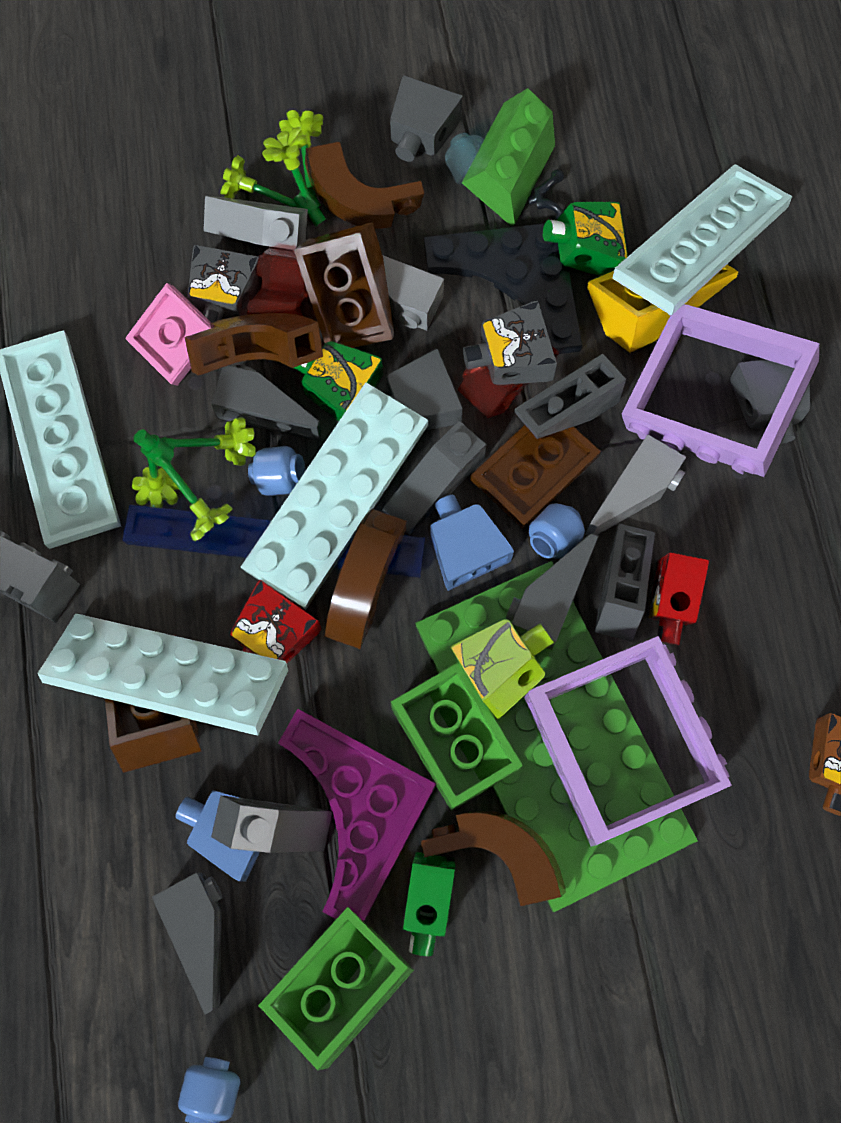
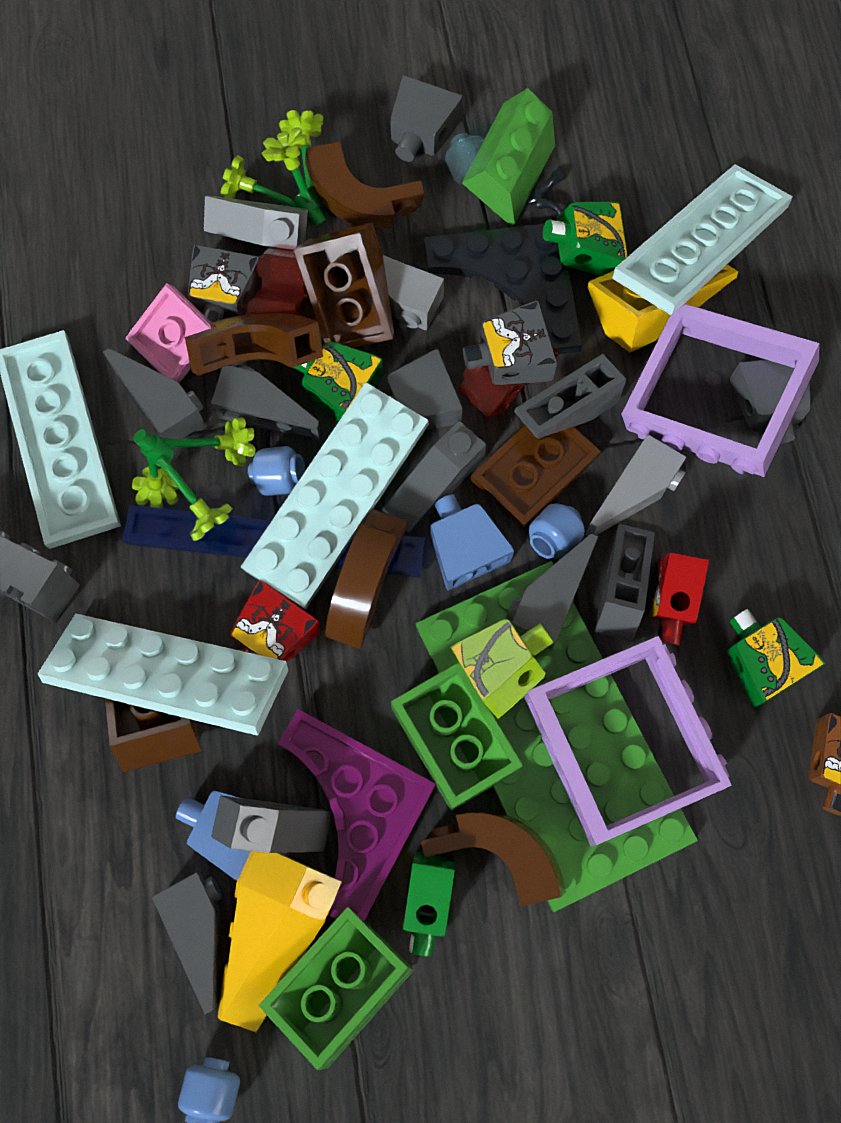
(160, 397): none -> dark grey slope
(273, 926): none -> yellow wedge
(769, 657): none -> torso

